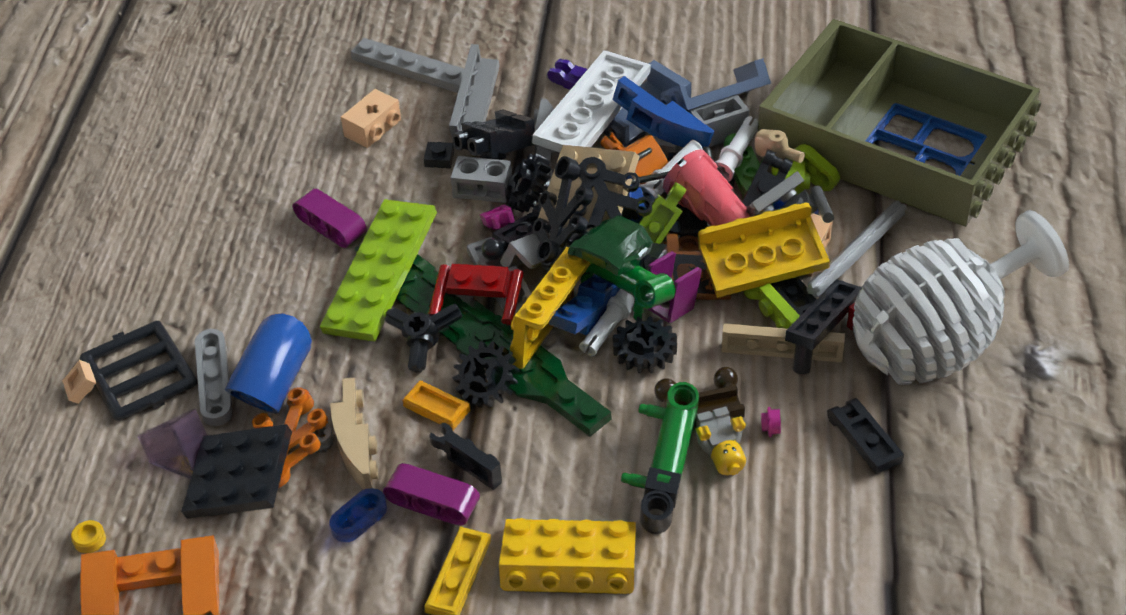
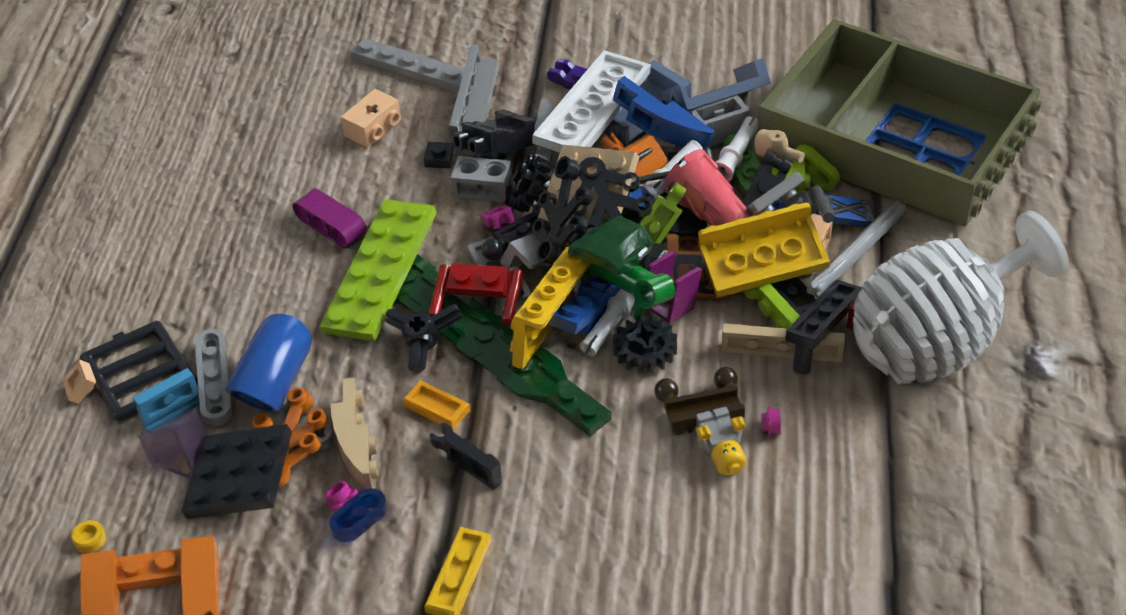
(167, 399): none -> dark azure plate
(339, 495): none -> dark pink plate
(431, 494): magenta beam -> none
(498, 372): black gear -> none
(568, 556): yellow bracket -> none
(669, 457): green piece -> none
(850, 211): none -> tile
(866, 435): black plate -> none

